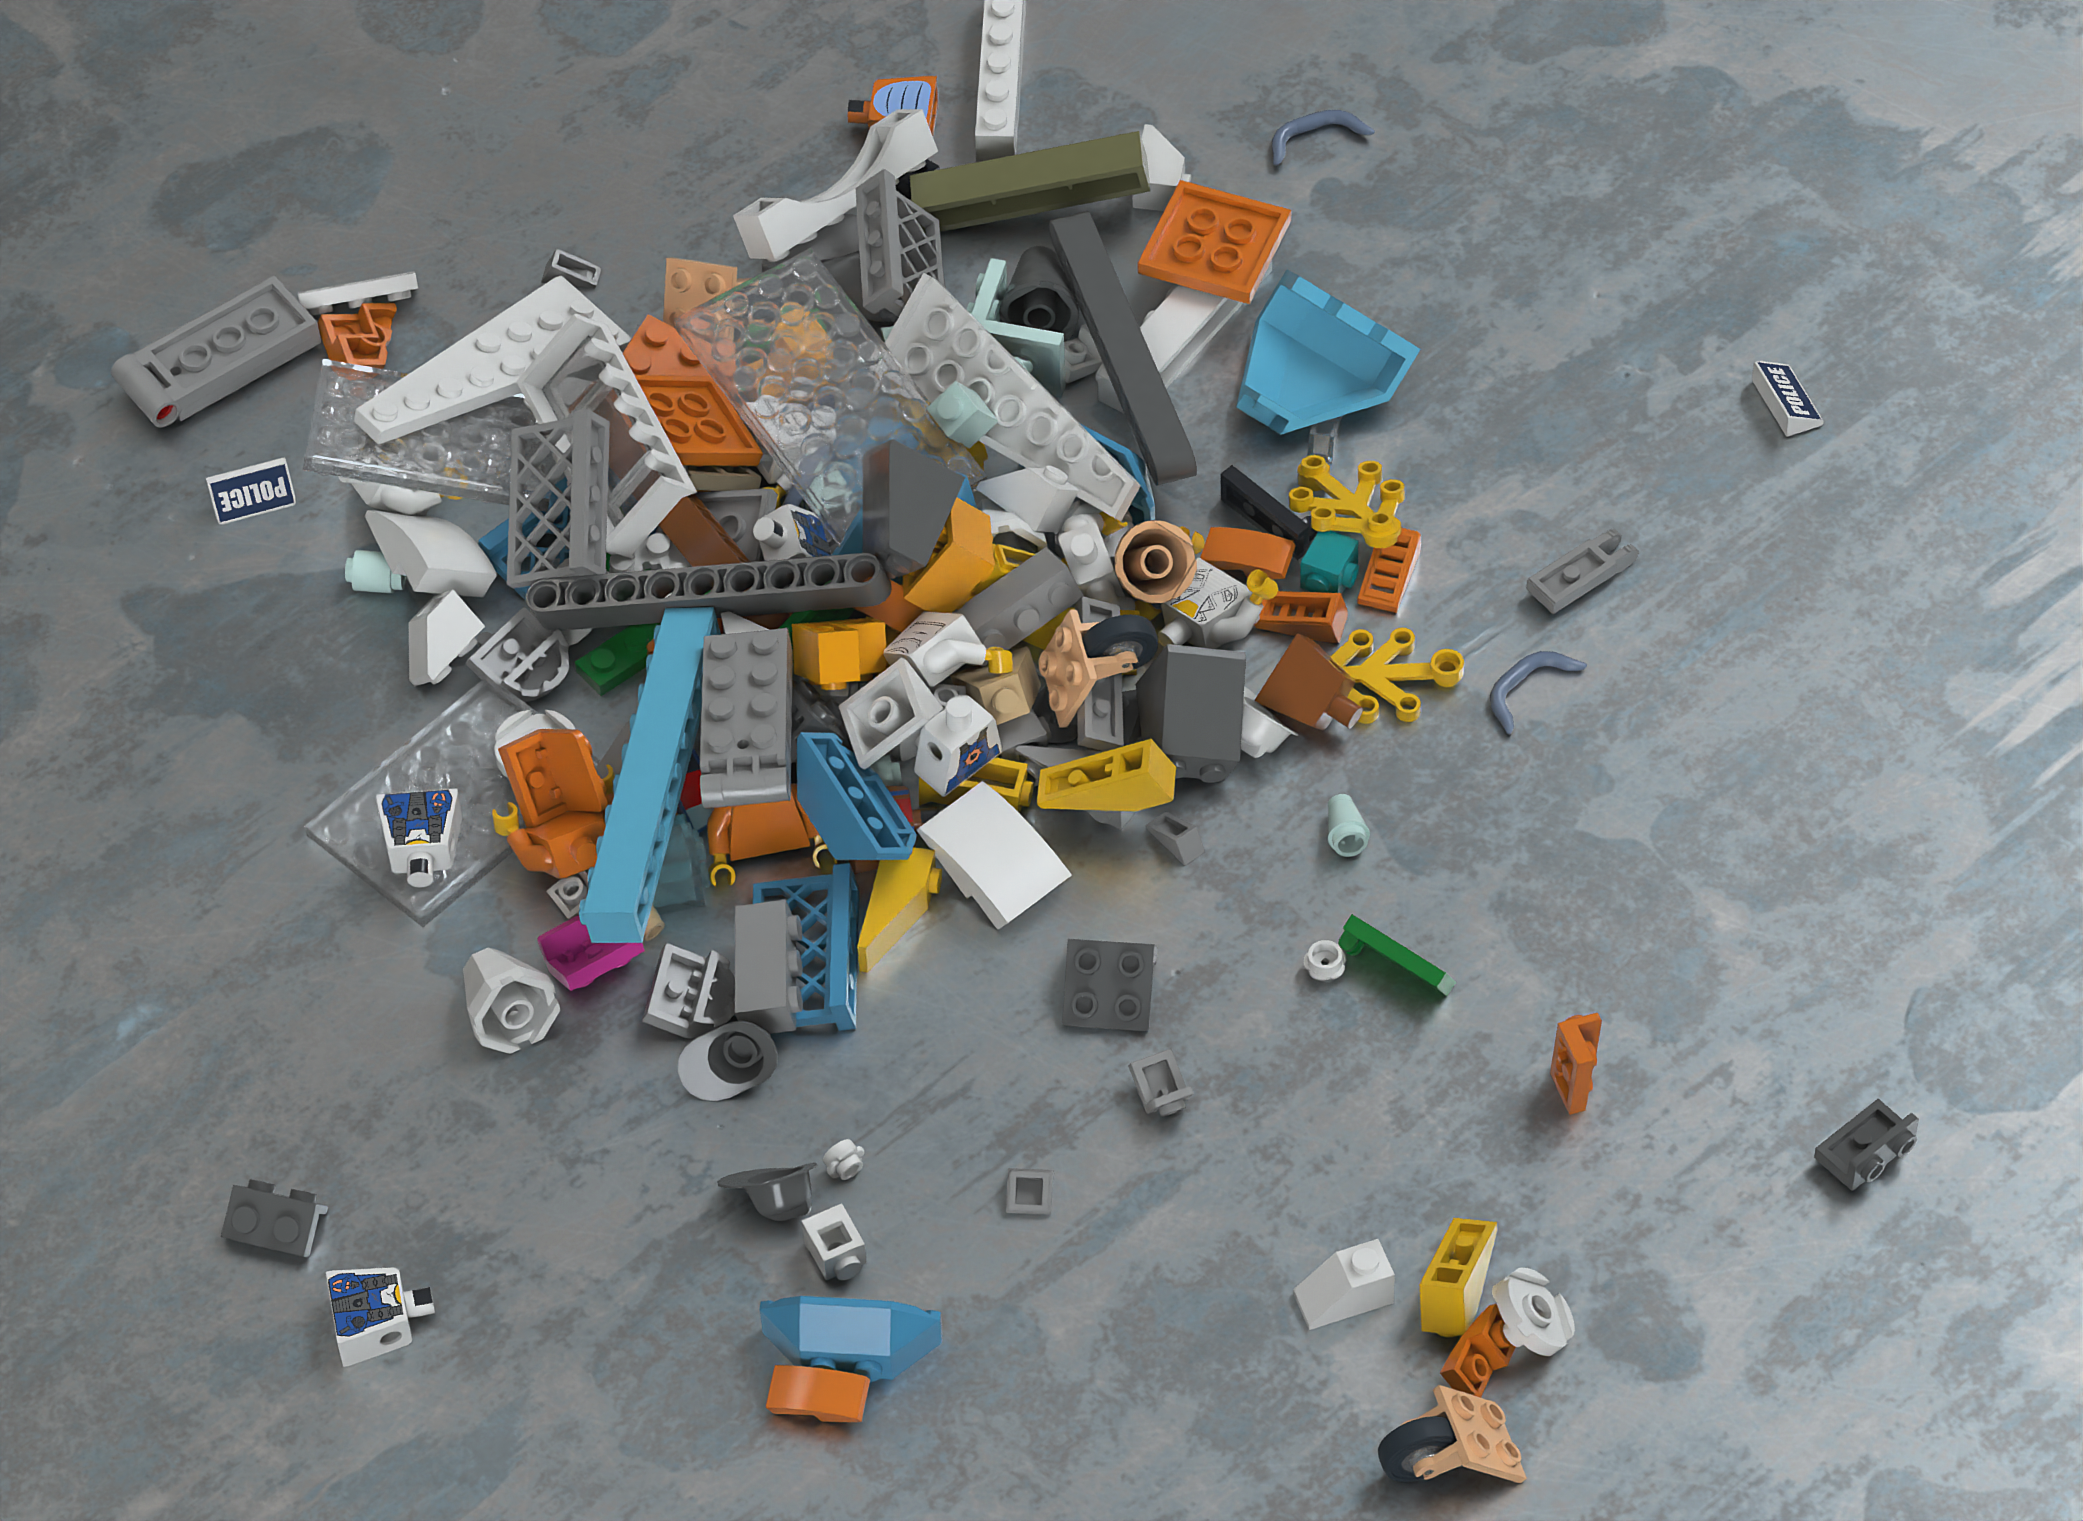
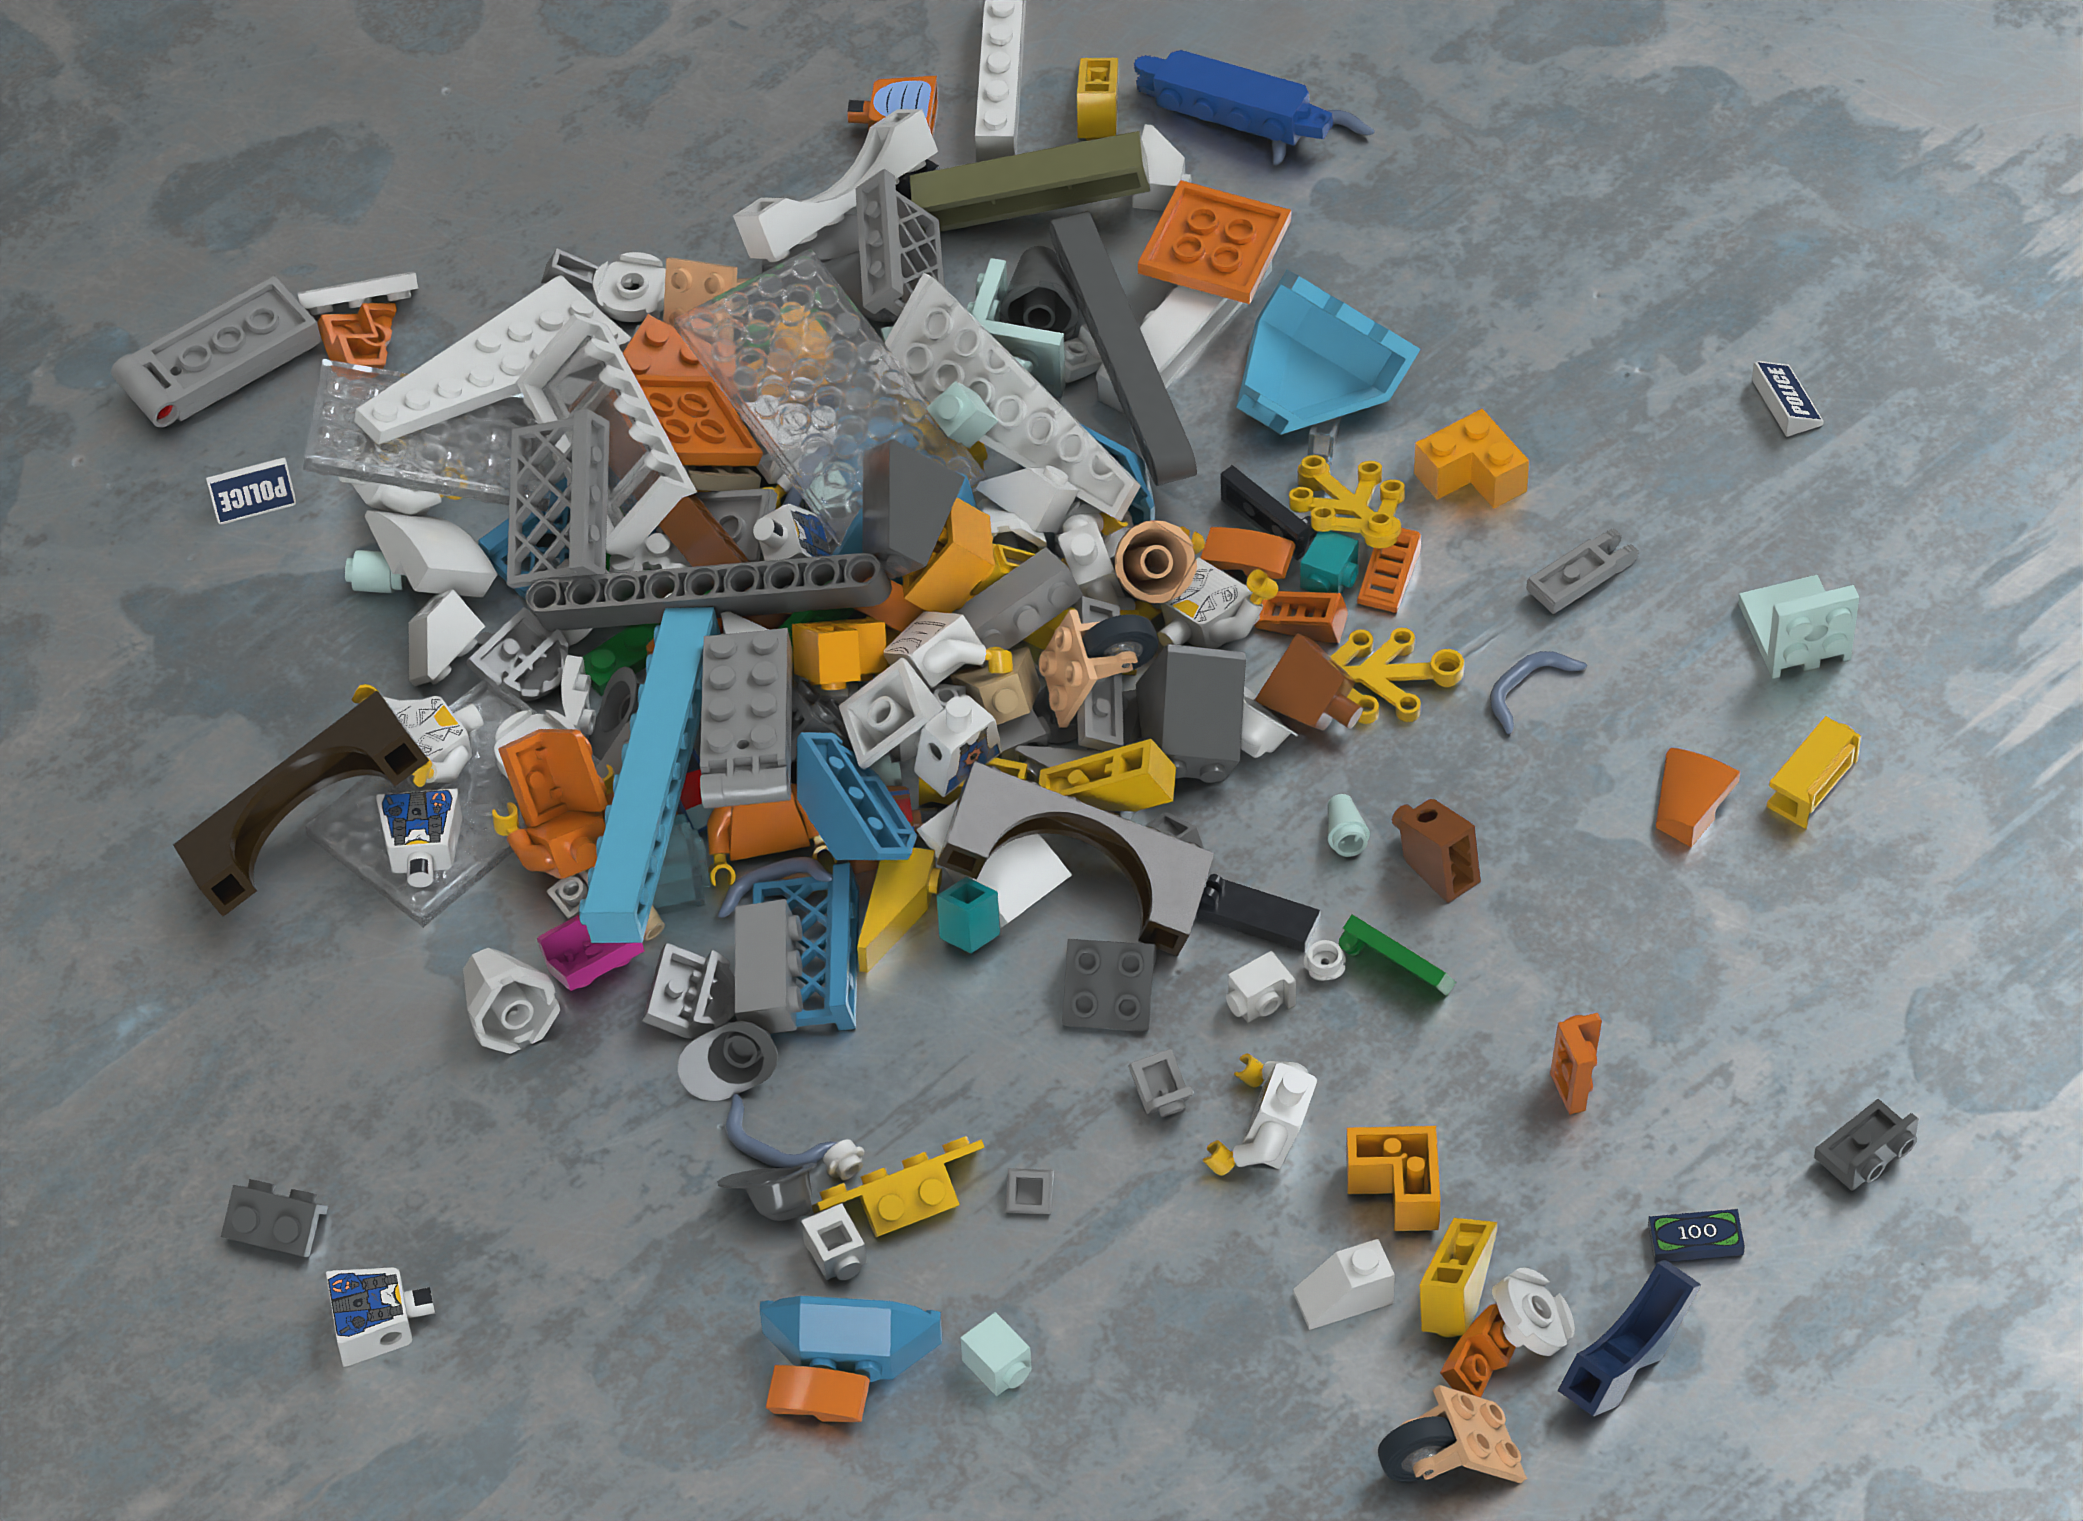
(227, 844): none -> dark brown arch
(437, 732): none -> white torso
(575, 695): none -> white slope
(617, 706): none -> dark grey piece
(627, 304): none -> white plate
(763, 1151): none -> sand blue animal
(771, 873): none -> sand blue animal
(906, 1195): none -> yellow bracket
(968, 914): none -> teal brick
(996, 1354): none -> light aqua brick
(1097, 98): none -> yellow slope
(1160, 868): none -> arch
(1232, 96): none -> blue hinge
(1258, 913): none -> black hinge
(1260, 988): none -> white brick
(1275, 1116): none -> white torso
(1399, 1163): none -> light orange brick
(1439, 847): none -> dark orange torso
(1473, 453): none -> light orange brick
(1634, 1341): none -> dark blue arch
(1691, 793): none -> orange slope
(1696, 1235): none -> dark blue tile
(1800, 622): none -> light aqua bracket
(1814, 770): none -> yellow window

